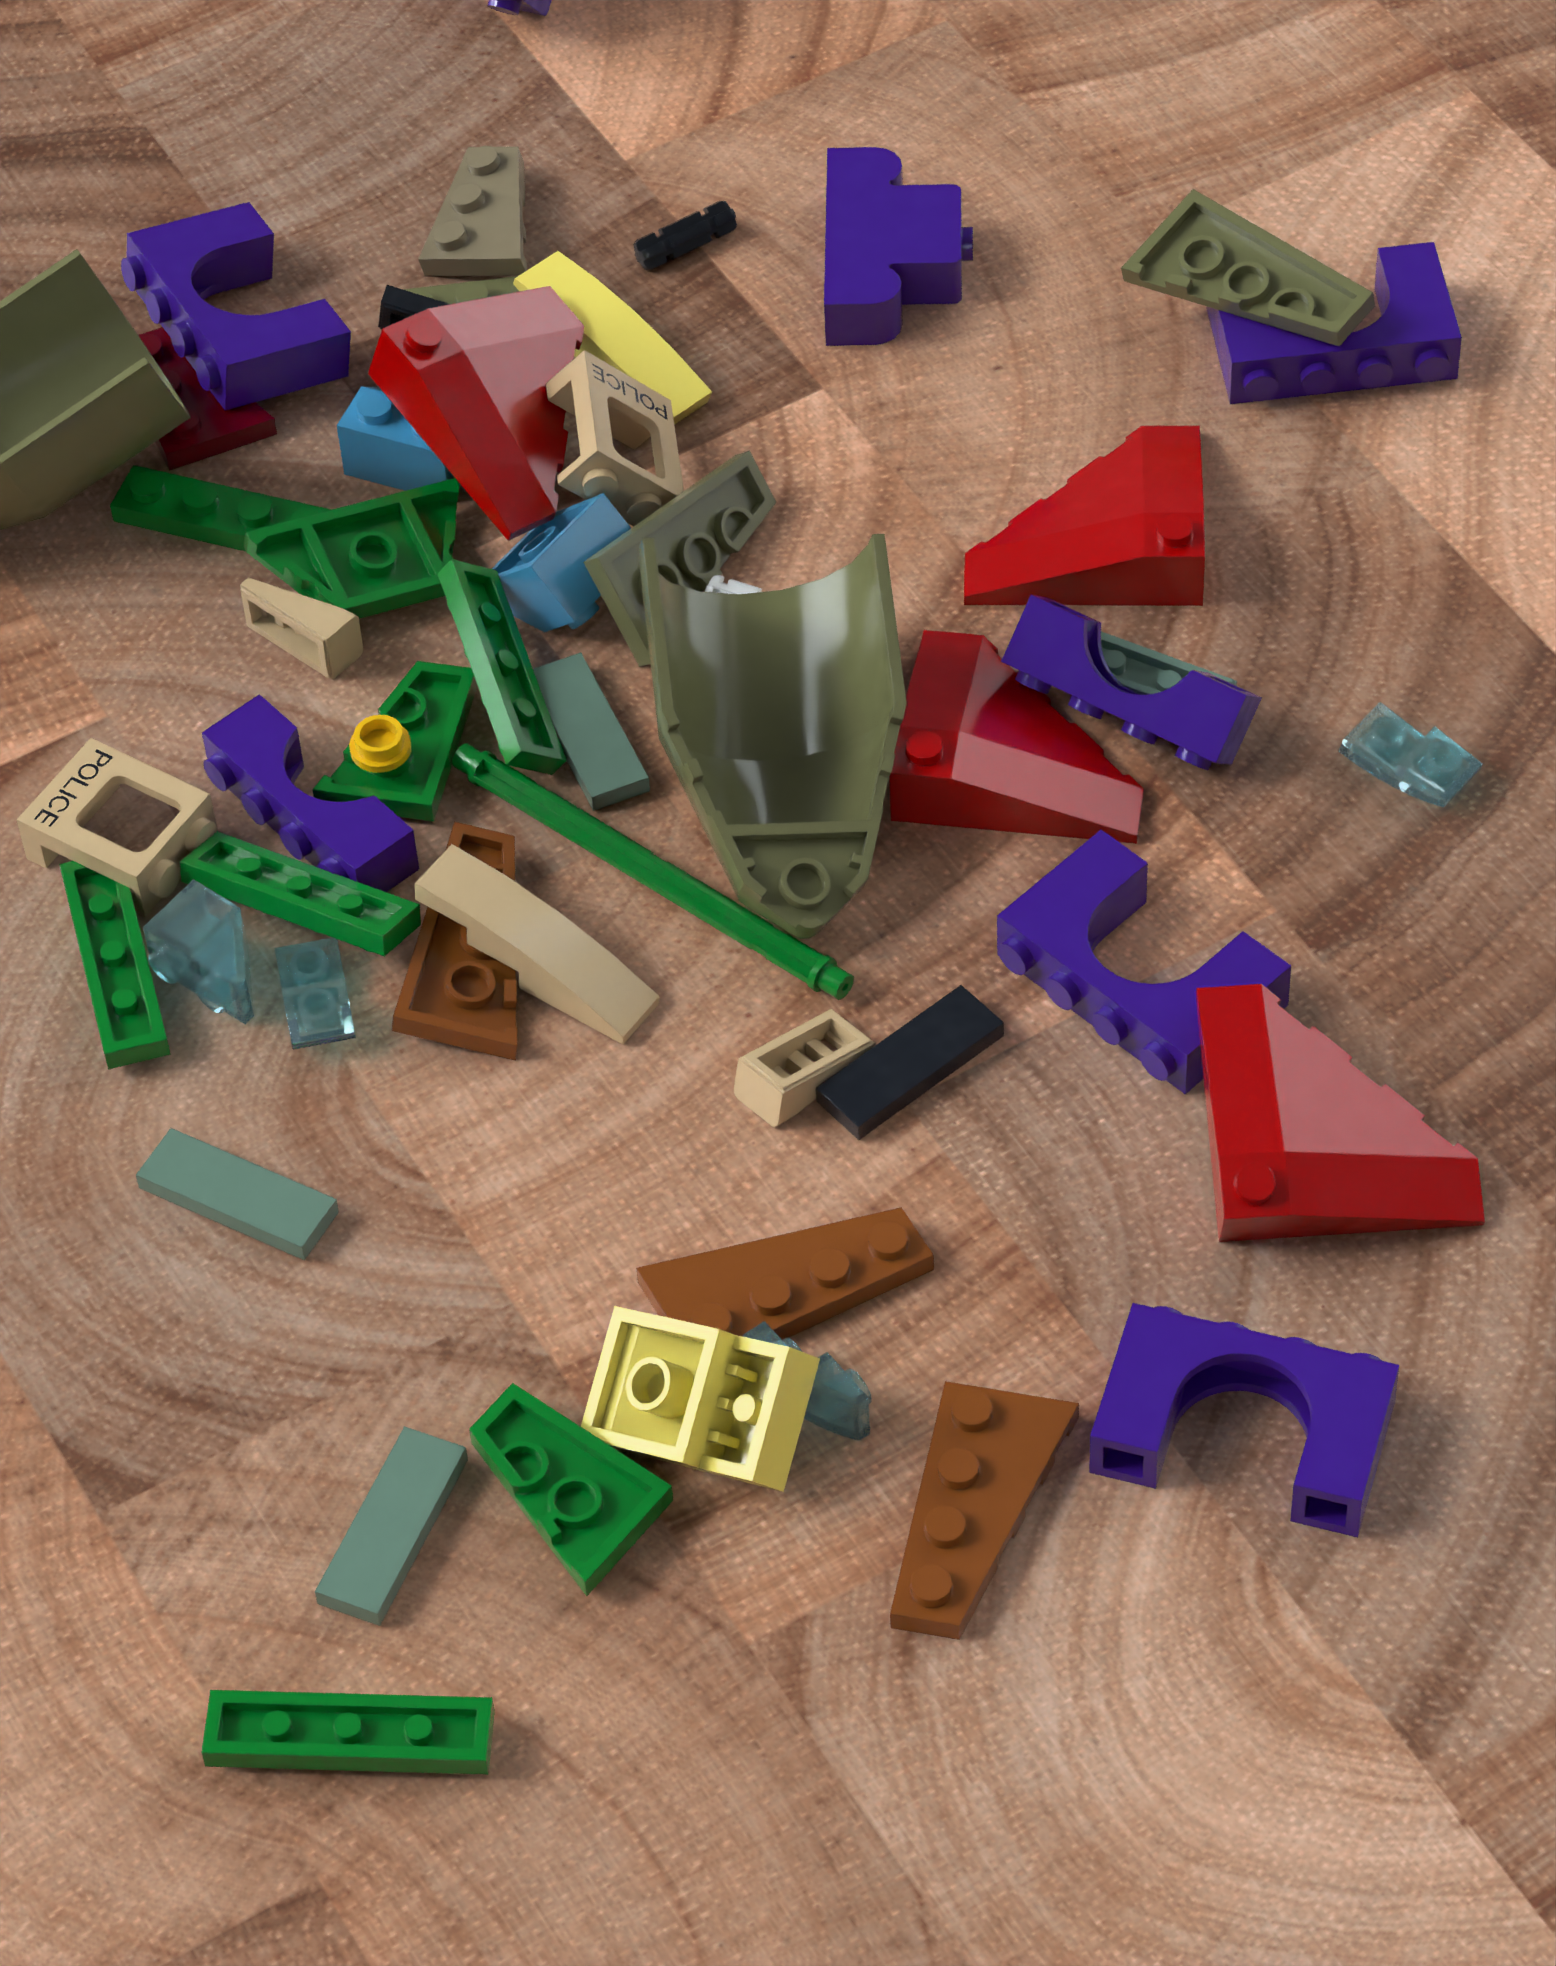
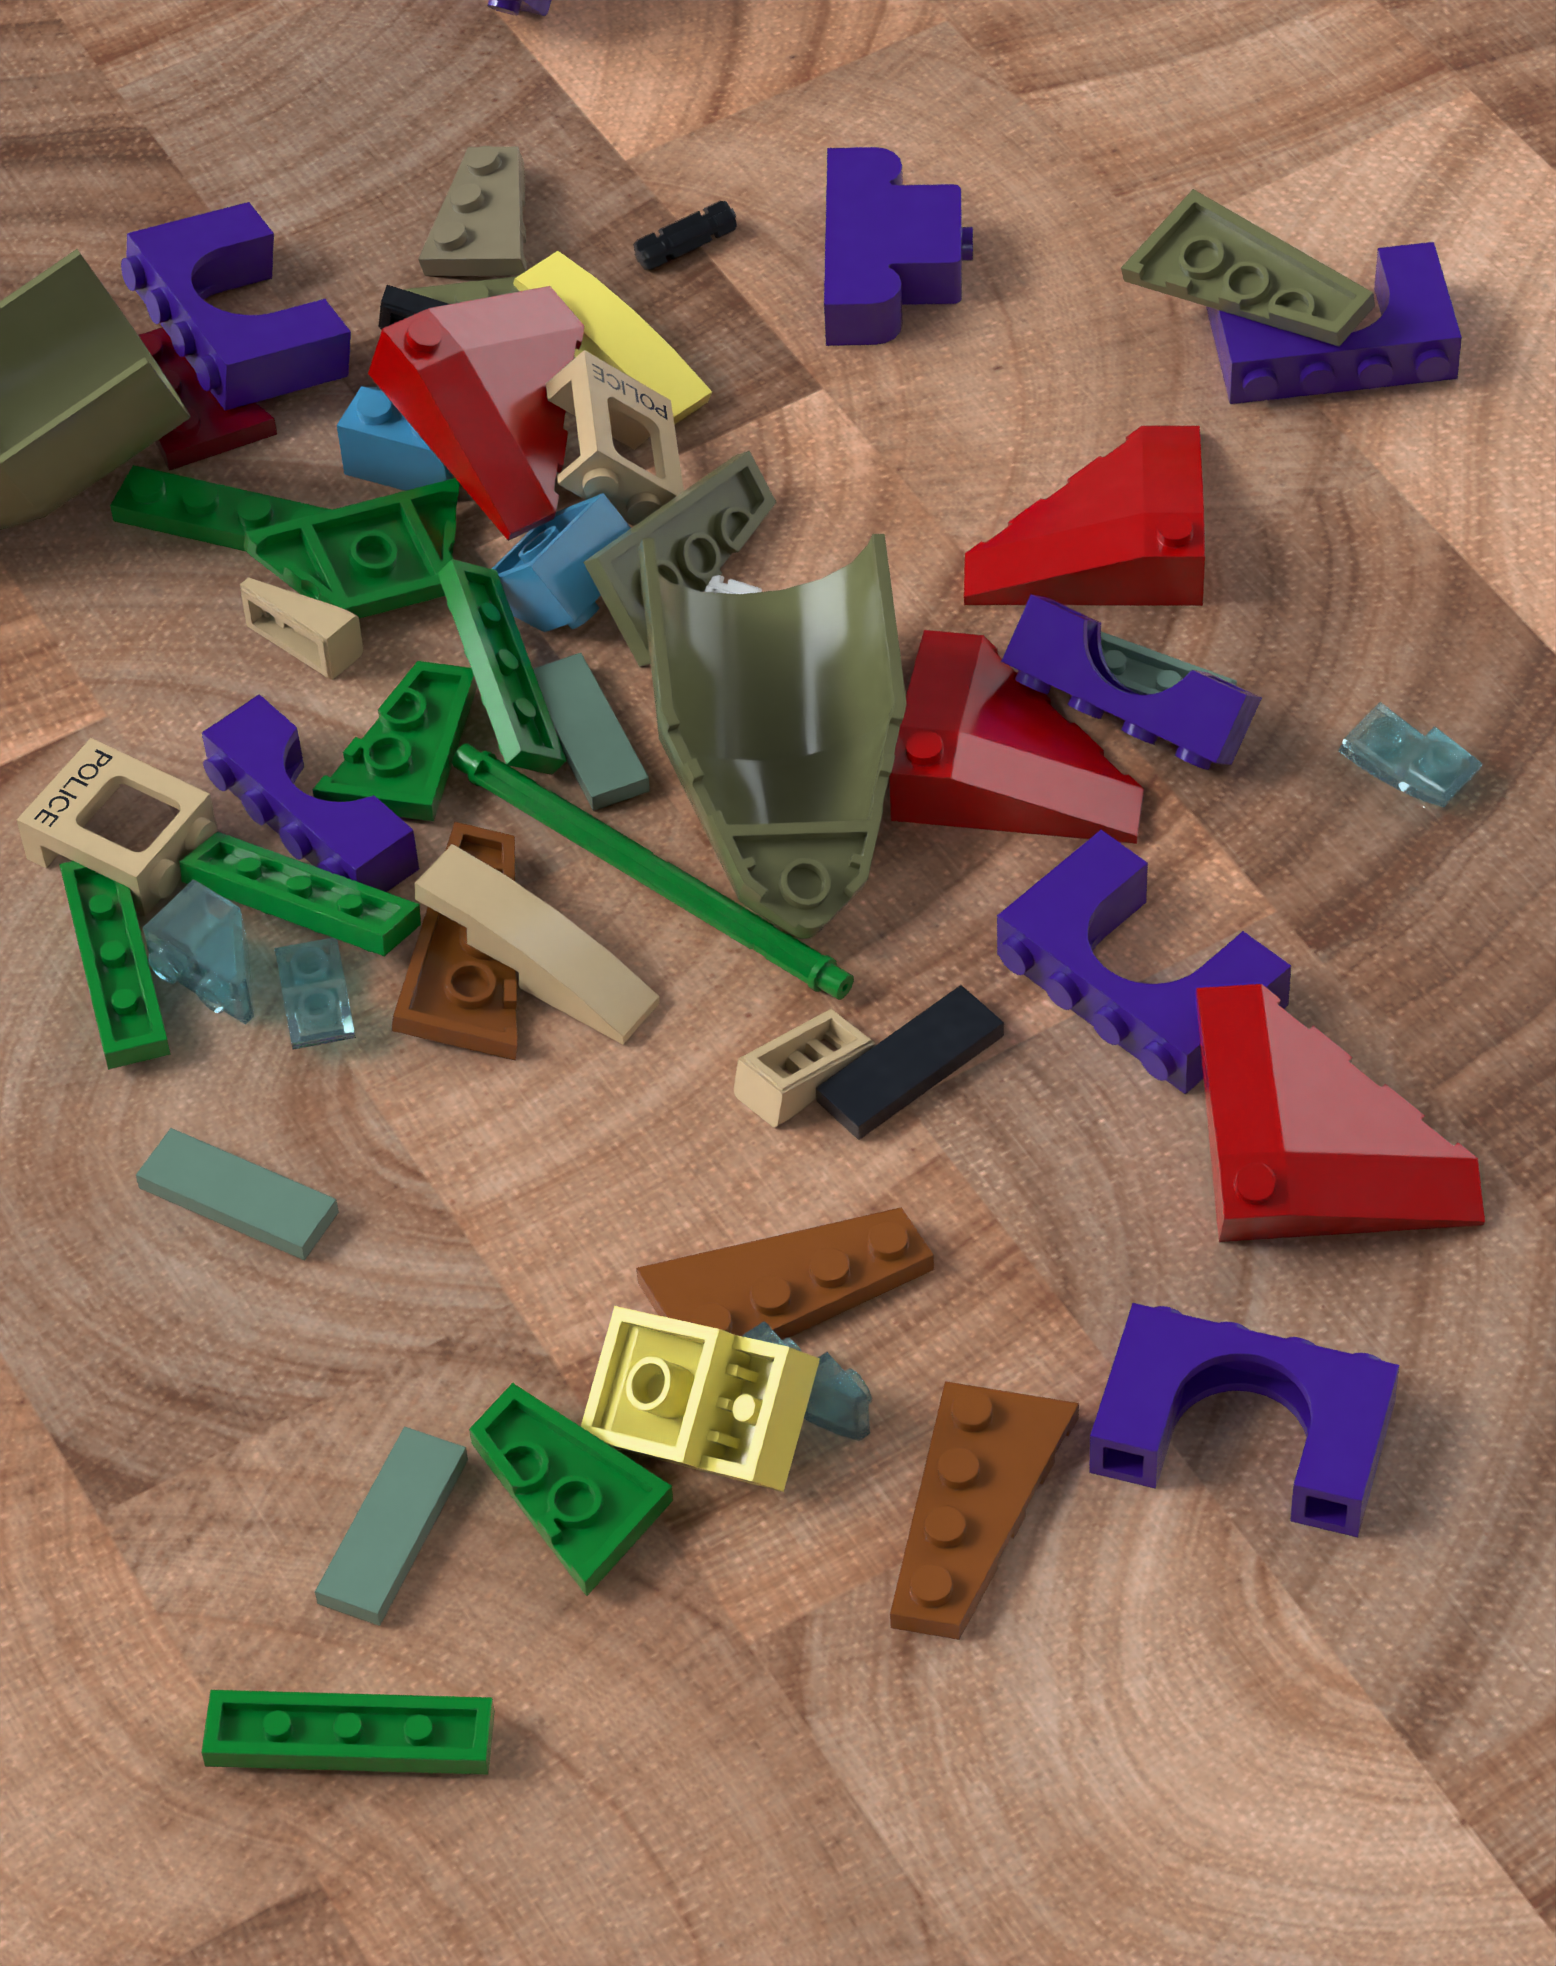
(380, 744): yellow plate -> none

